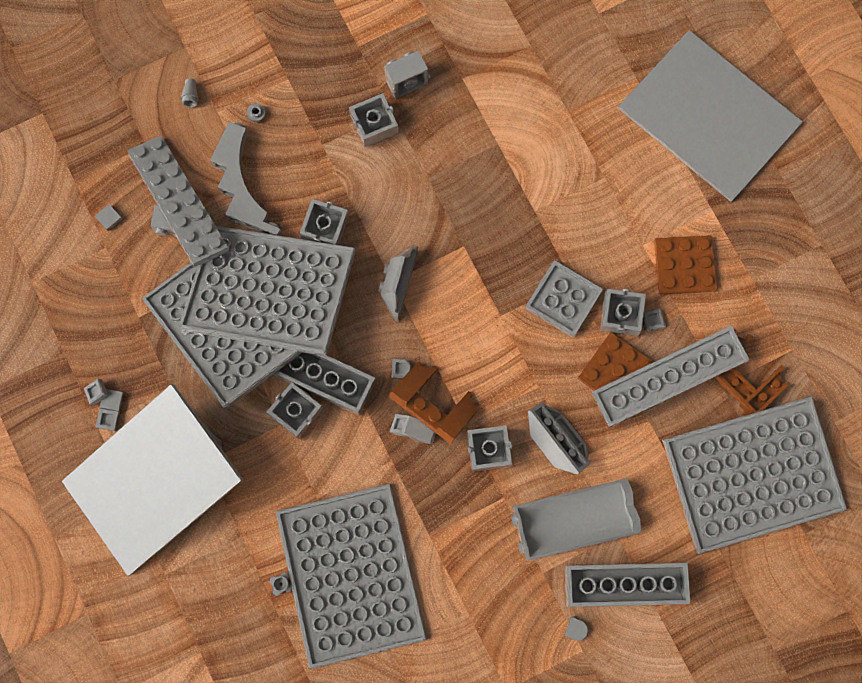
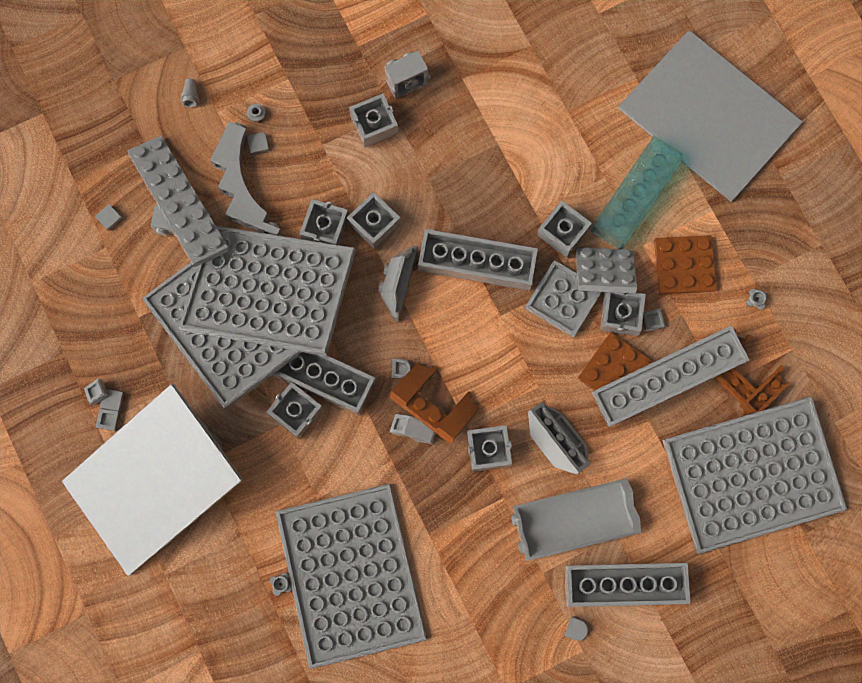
(258, 143): none -> light grey tile
(373, 220): none -> light grey brick
(477, 259): none -> light grey brick
(564, 229): none -> light grey brick
(605, 270): none -> light grey plate
(637, 193): none -> clear light blue brick
(757, 294): none -> light grey plate

